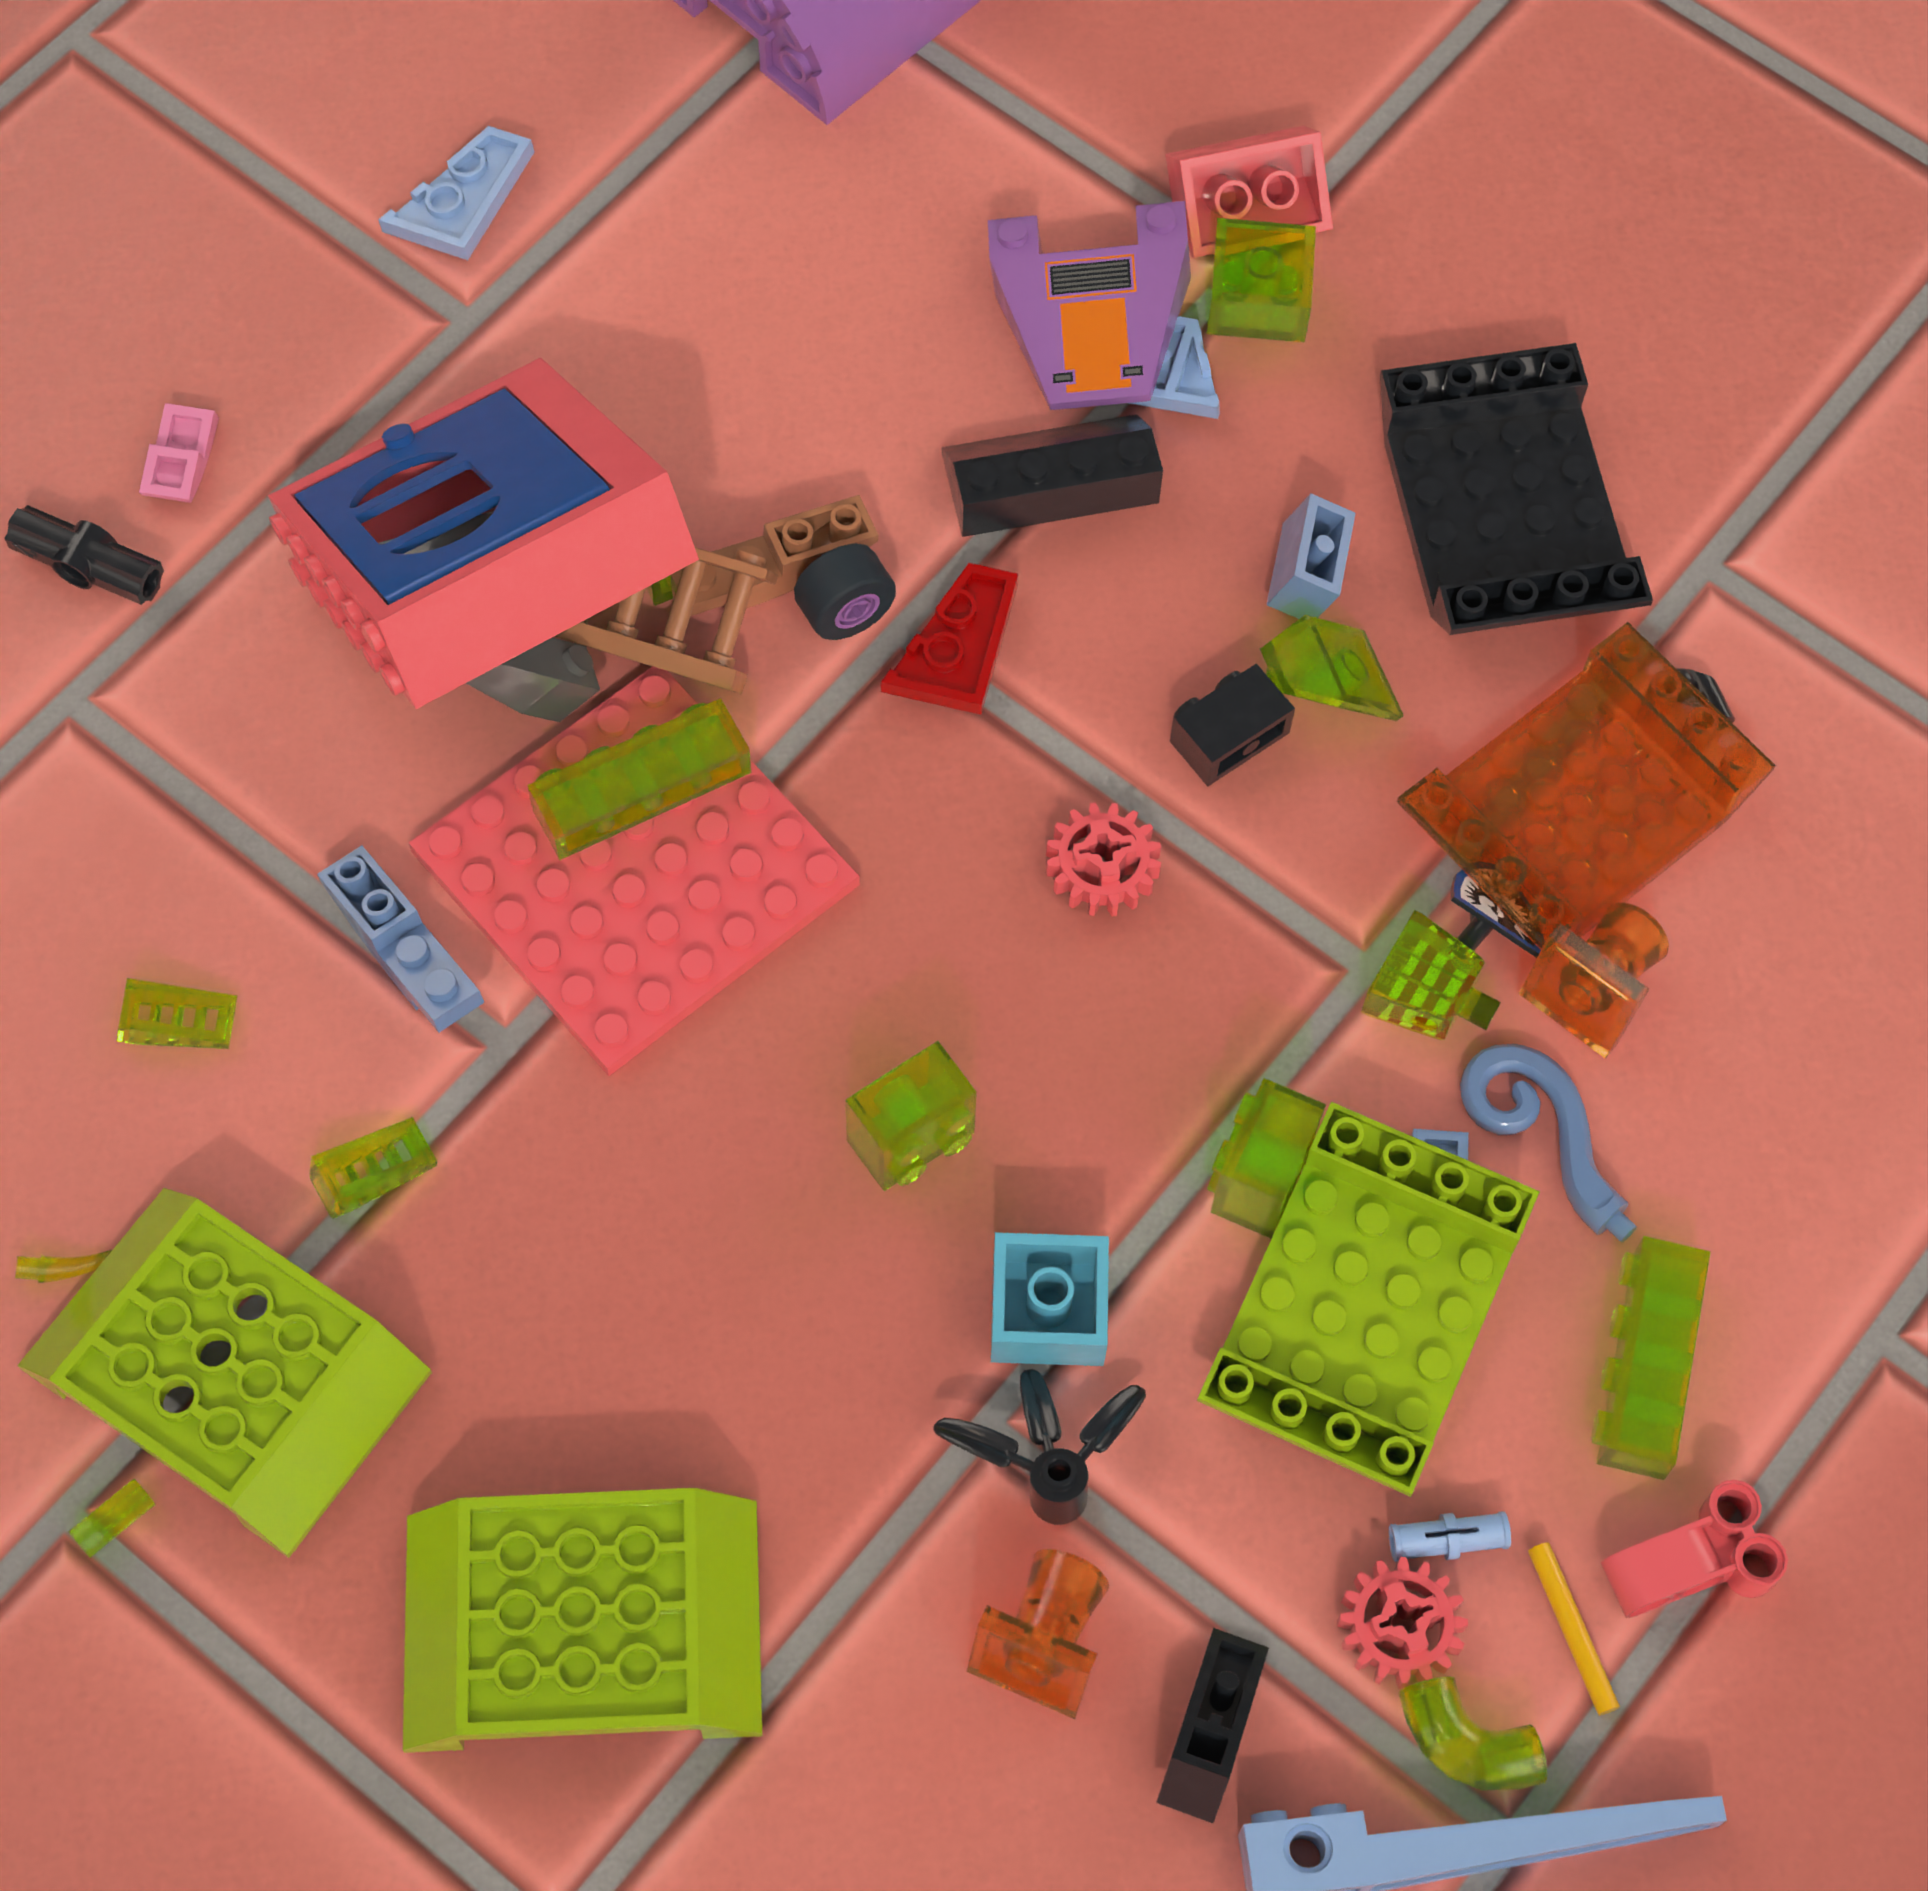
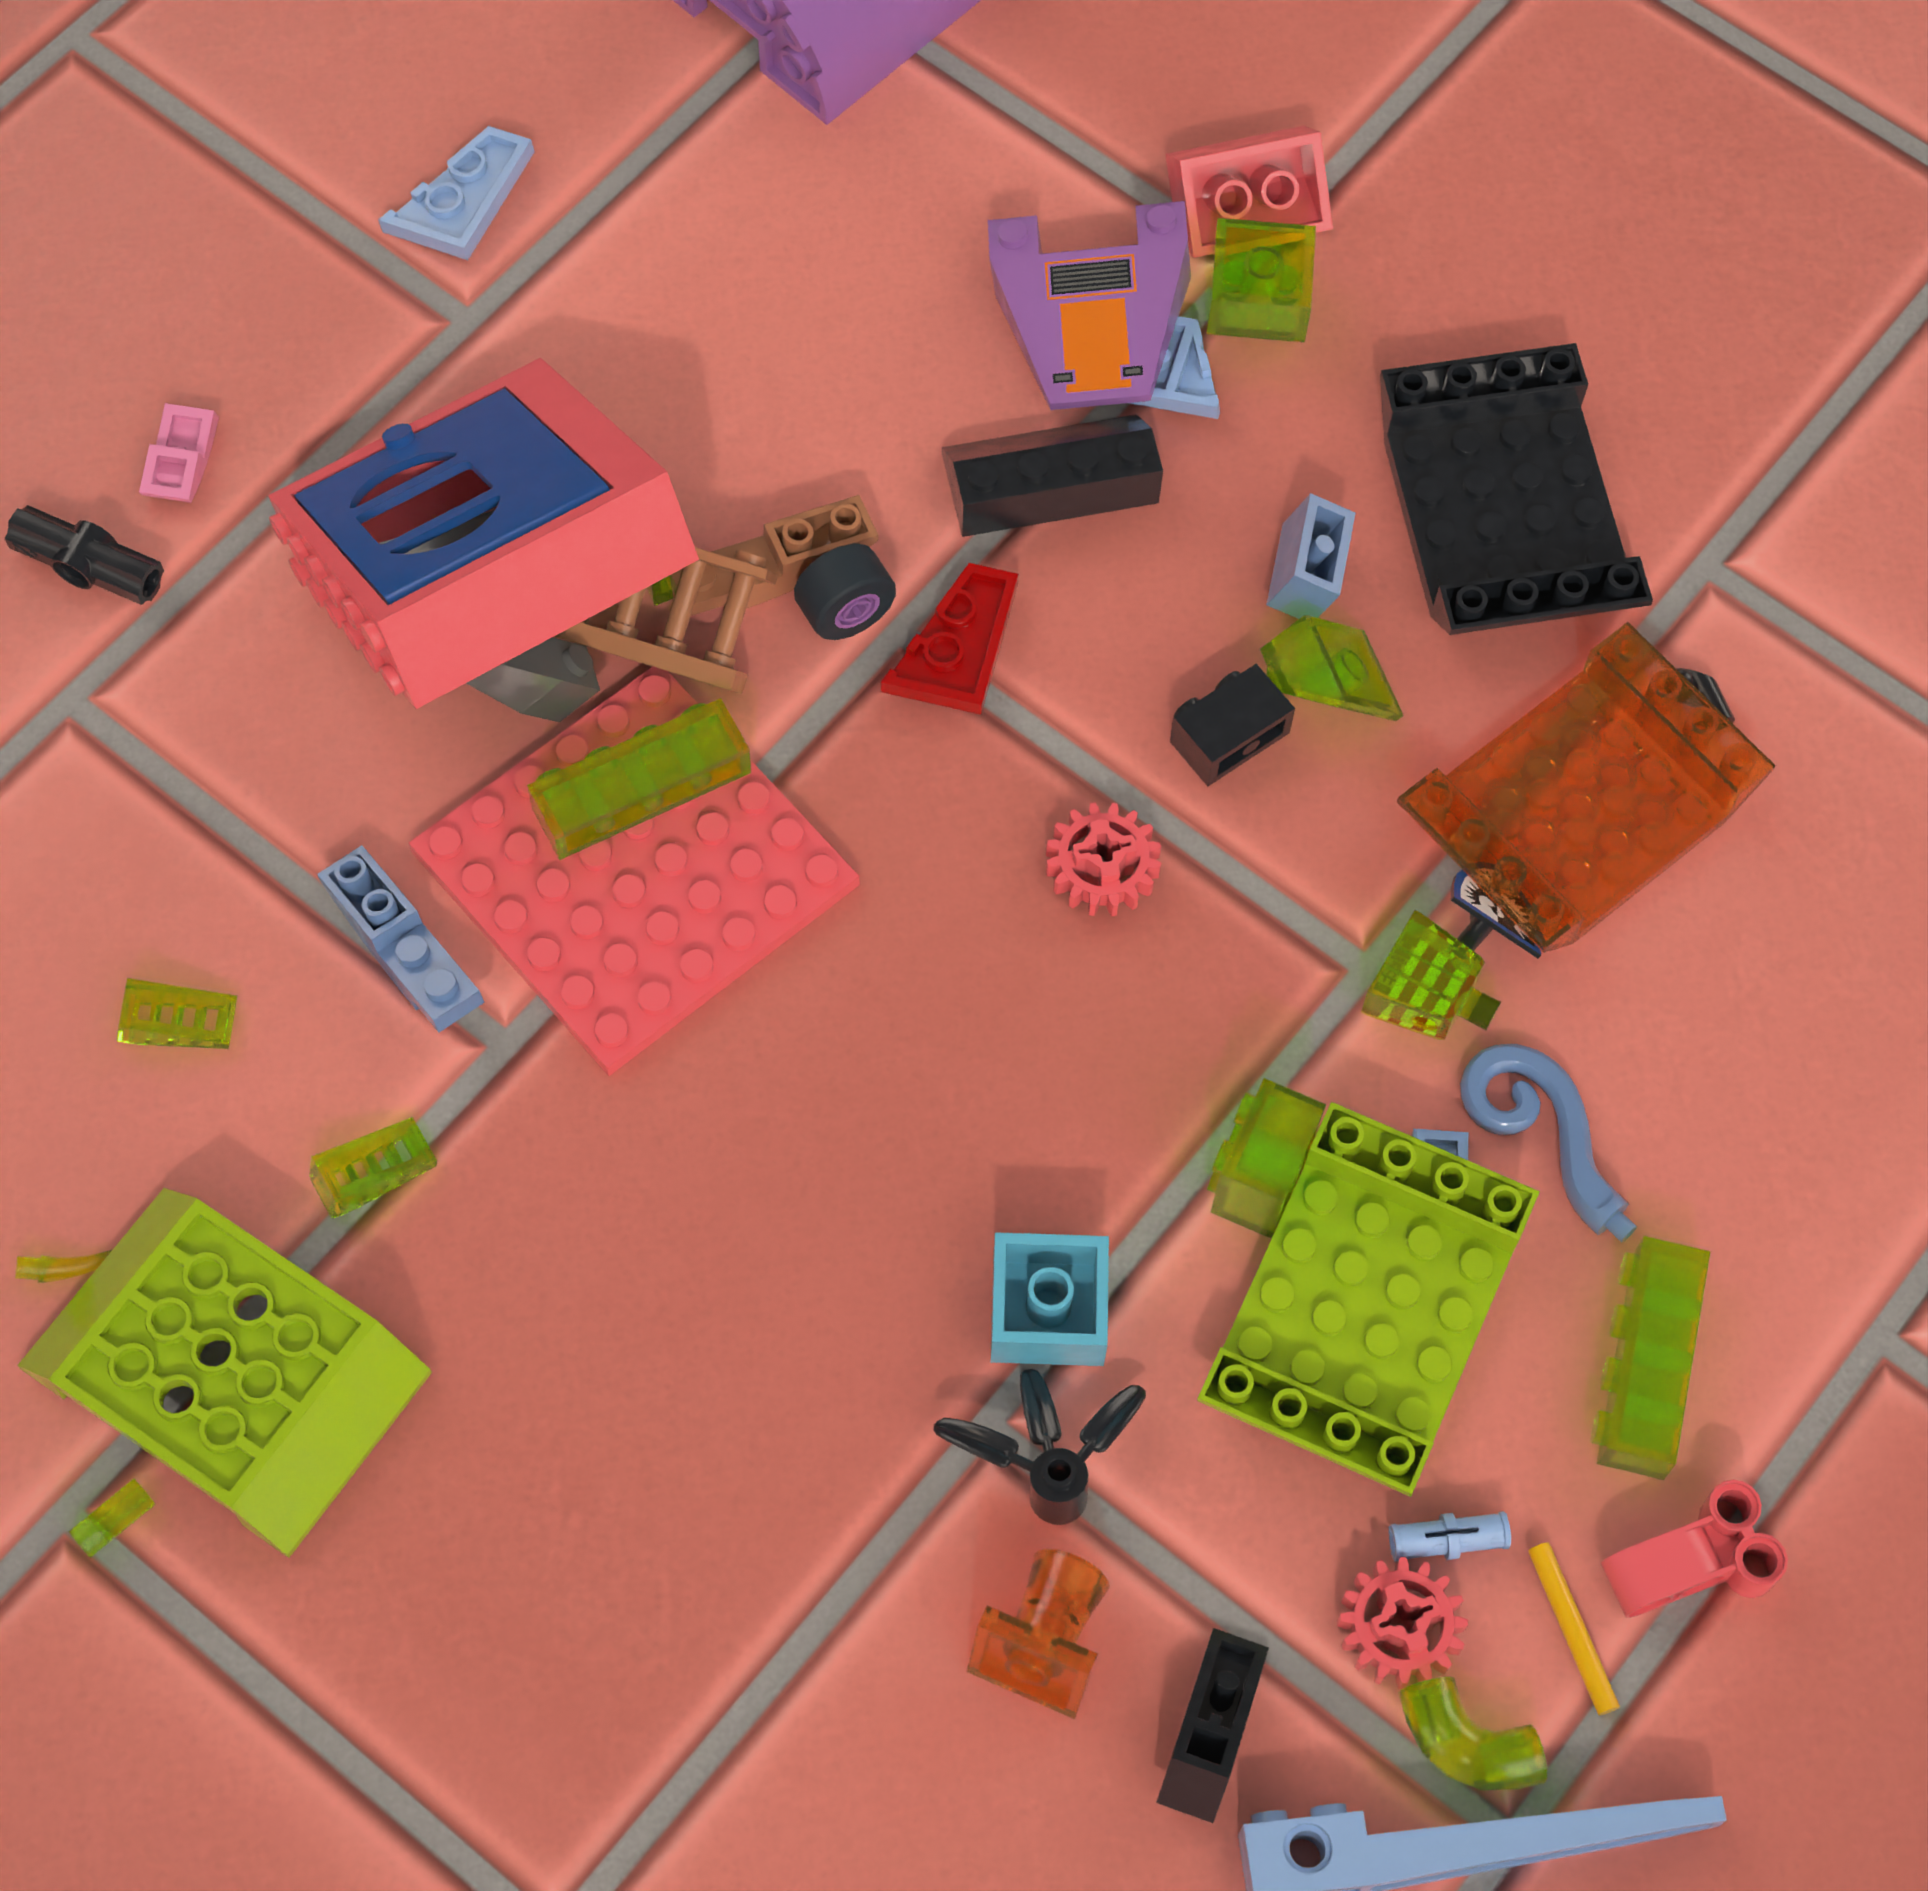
(582, 1617): lime slope -> none
(911, 1117): clear neon green brick -> none
(1594, 982): clear orange plant -> none

